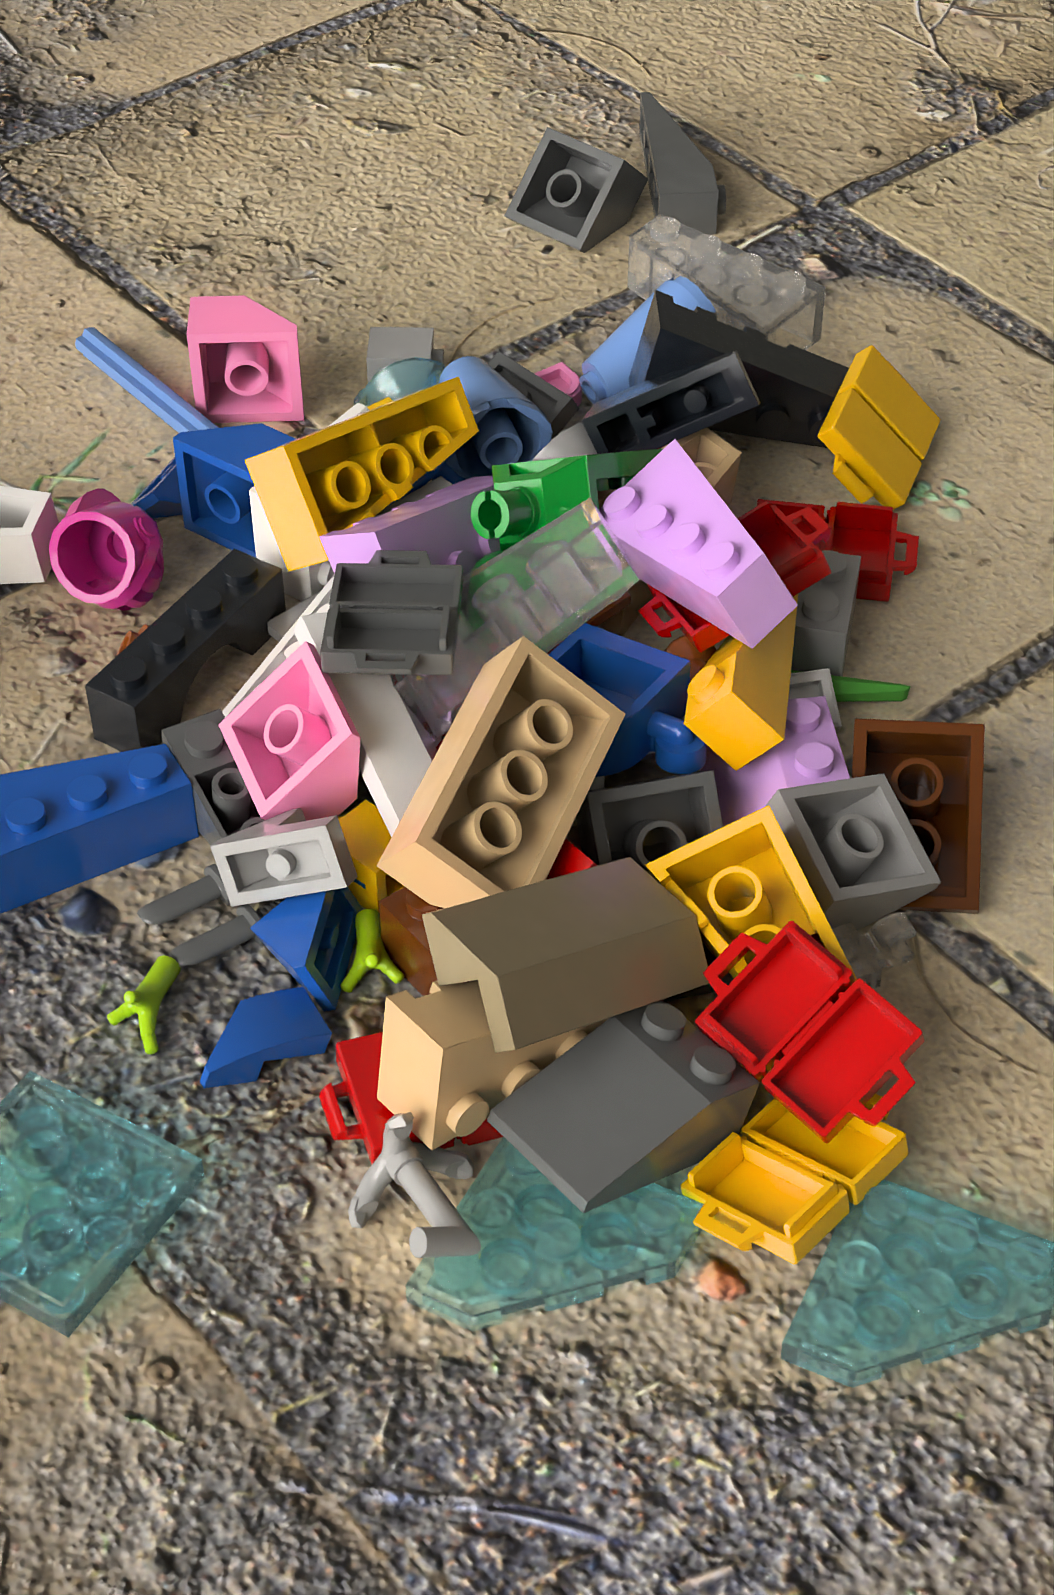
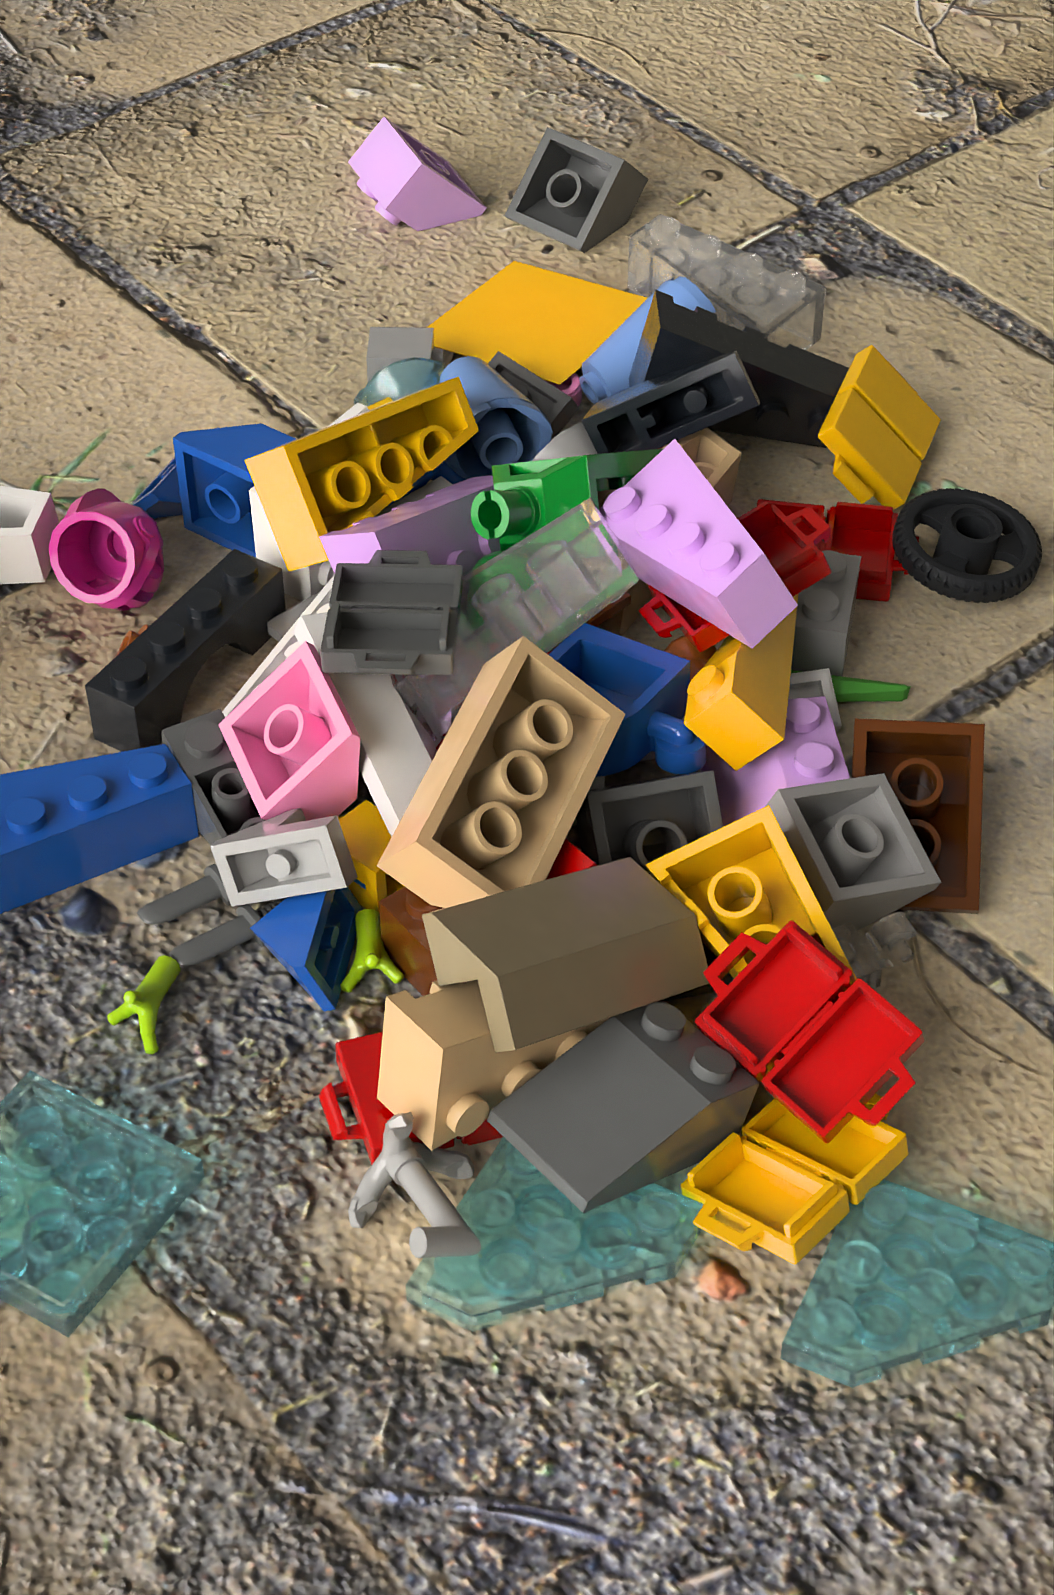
(140, 382): medium blue axle -> none
(243, 361): bright pink slope -> none
(263, 1030): blue slope -> none
(411, 180): none -> lavender slope
(535, 319): none -> yellow sticker
(677, 171): dark grey slope -> none
(968, 542): none -> black wheel

